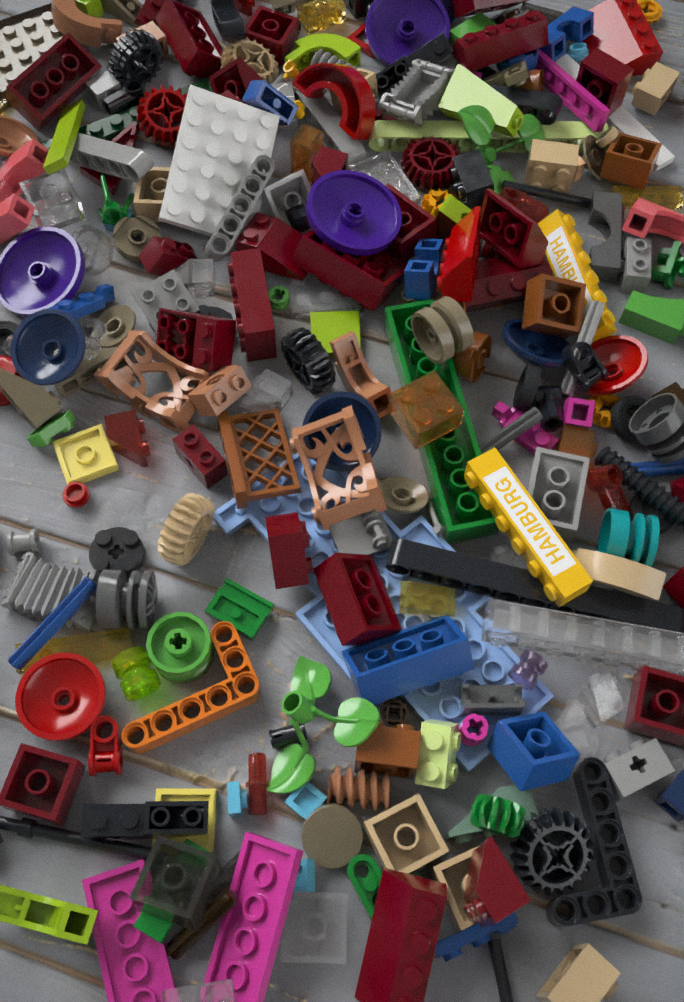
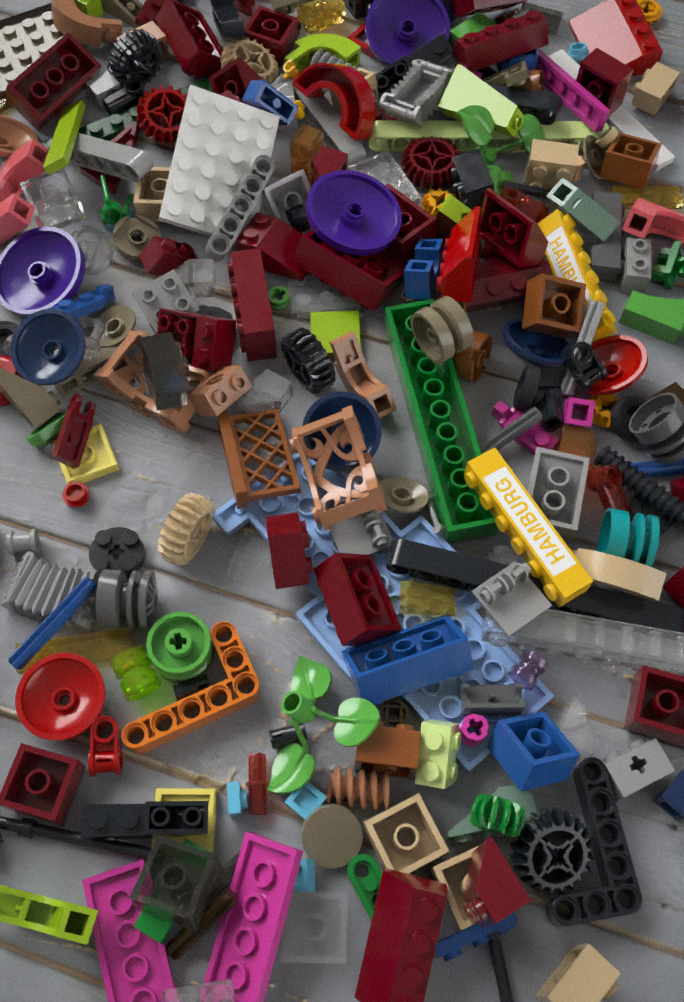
(74, 432): none -> dark red hinge
(126, 438): clear red slope -> none
(165, 370): none -> clear smoke brick
(190, 687): none -> black pin
(200, 456): dark red brick -> none
(239, 607): green plate -> none
(425, 409): clear orange brick -> none
(512, 598): none -> light grey hinge
(571, 26): blue arch -> none
(583, 209): none -> sand green slope
(601, 698): clear slope -> none

